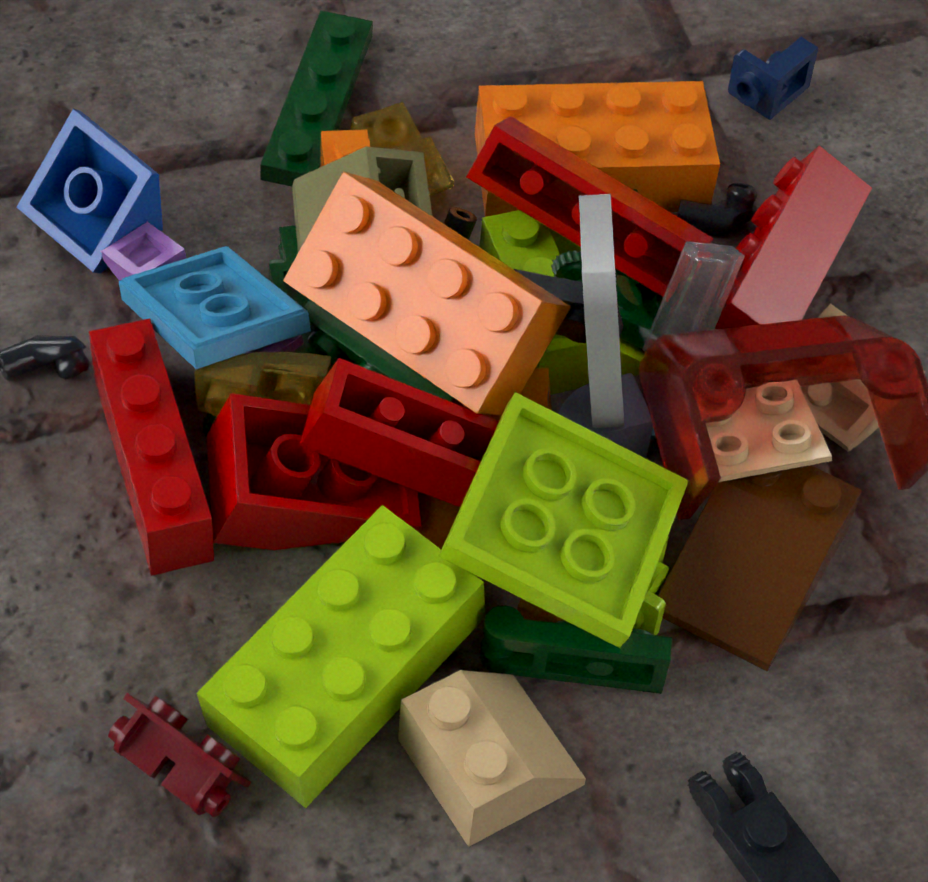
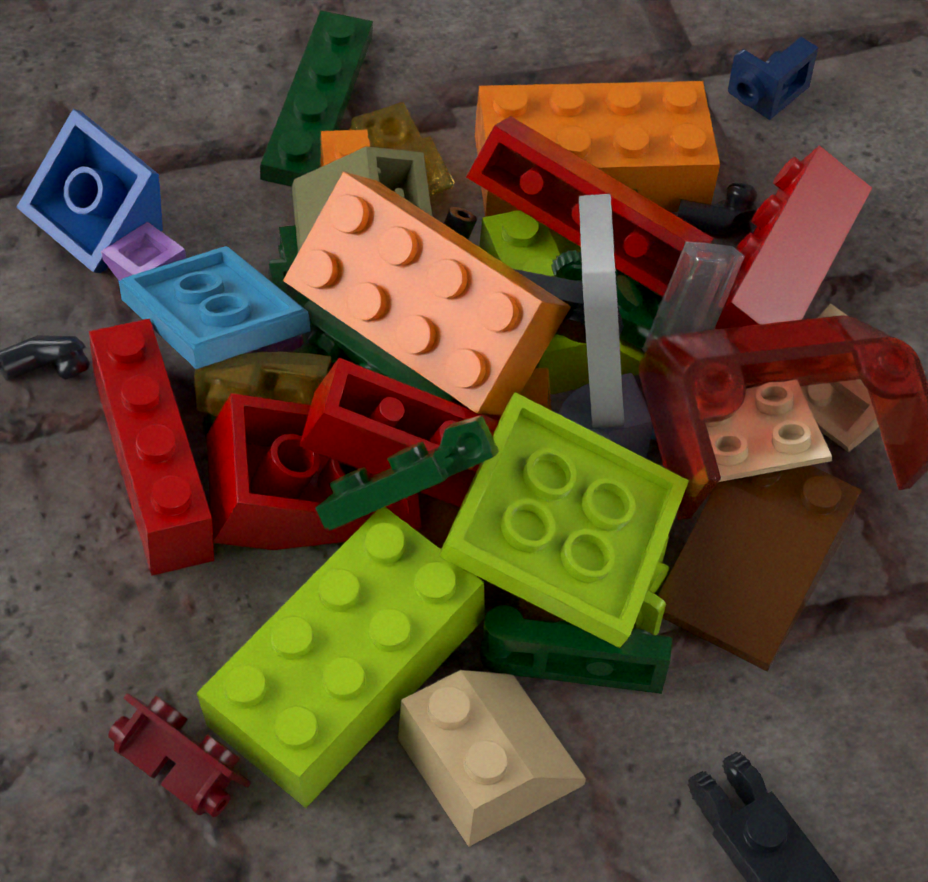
(411, 471): none -> dark green hinge

